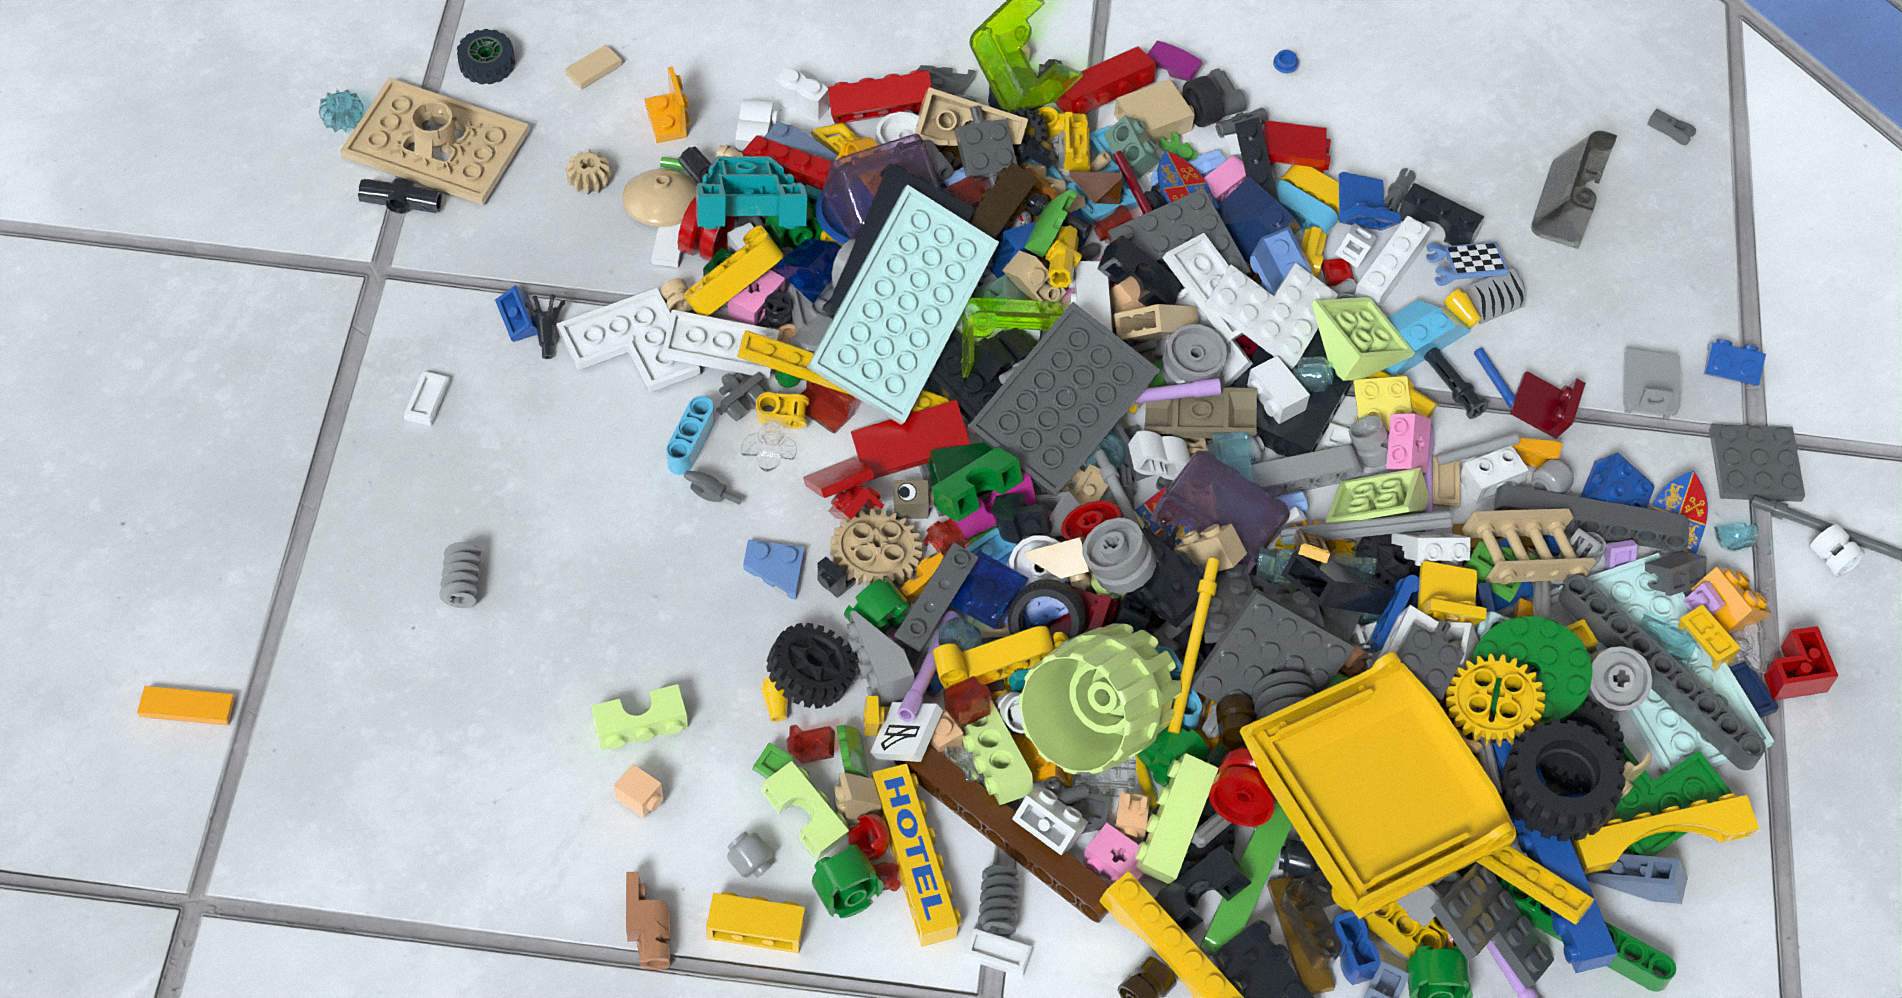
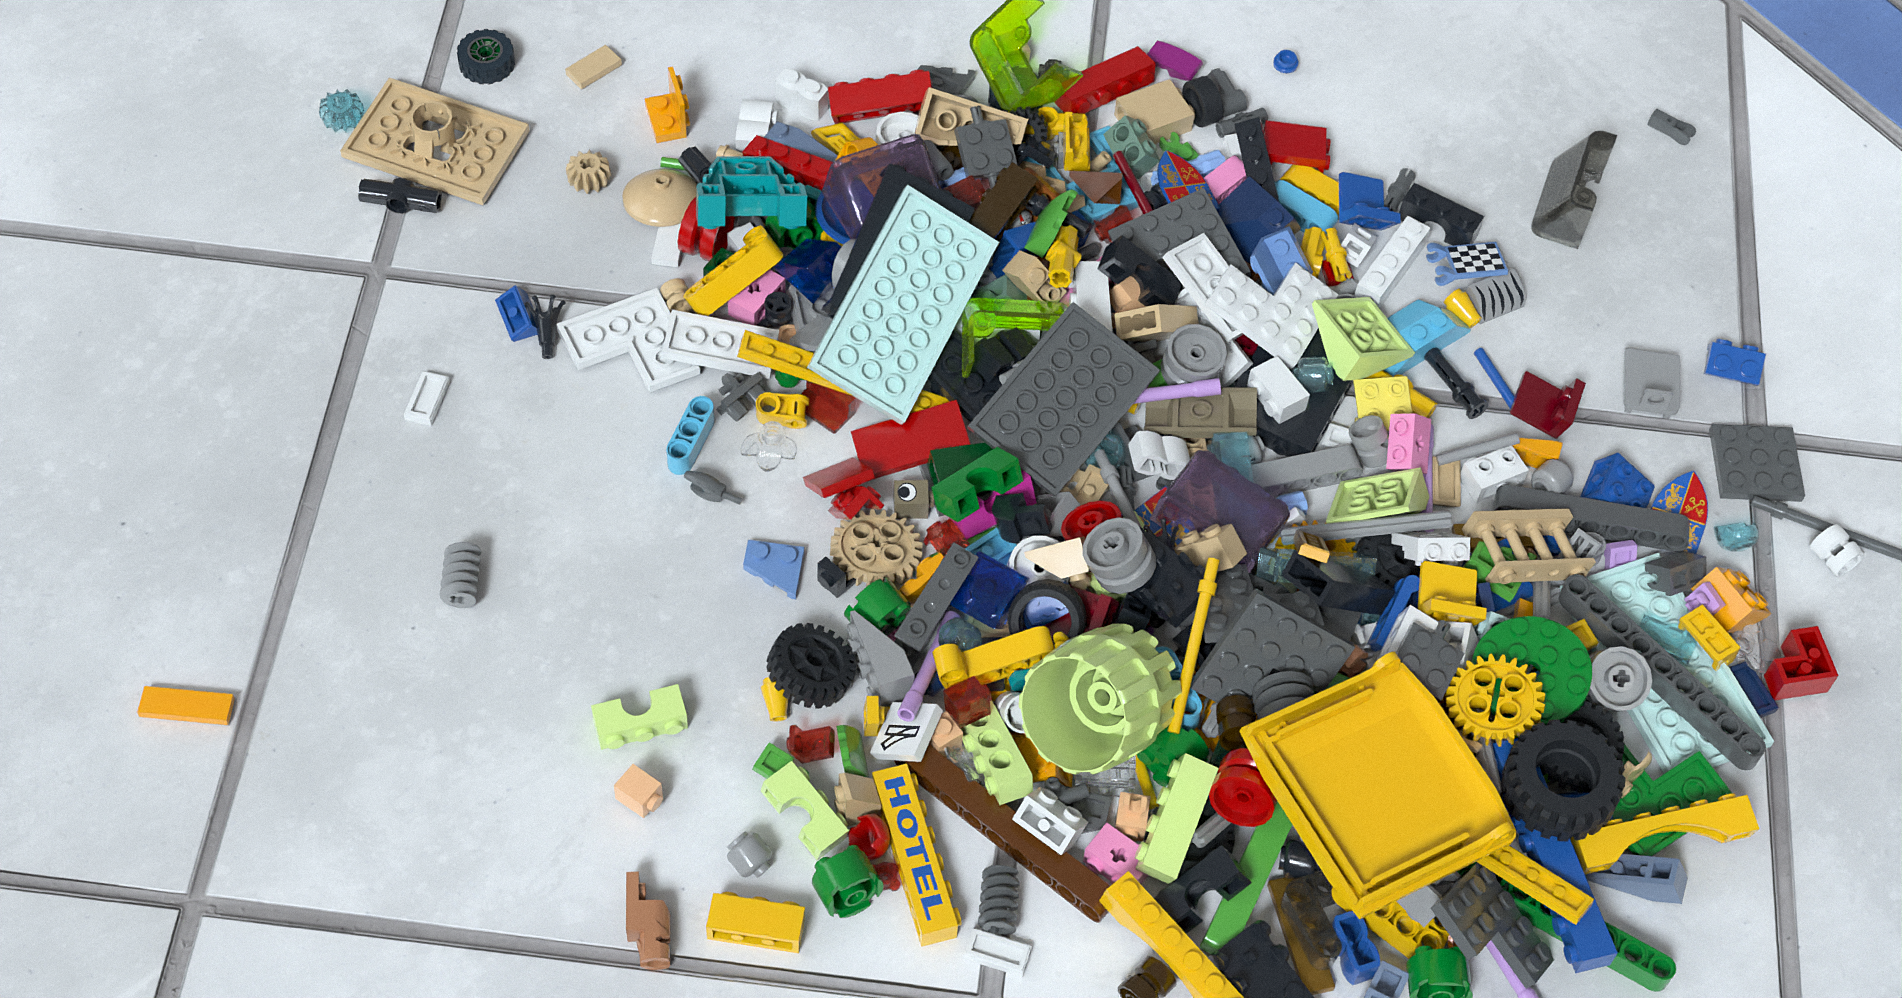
(1336, 254): none -> yellow pin

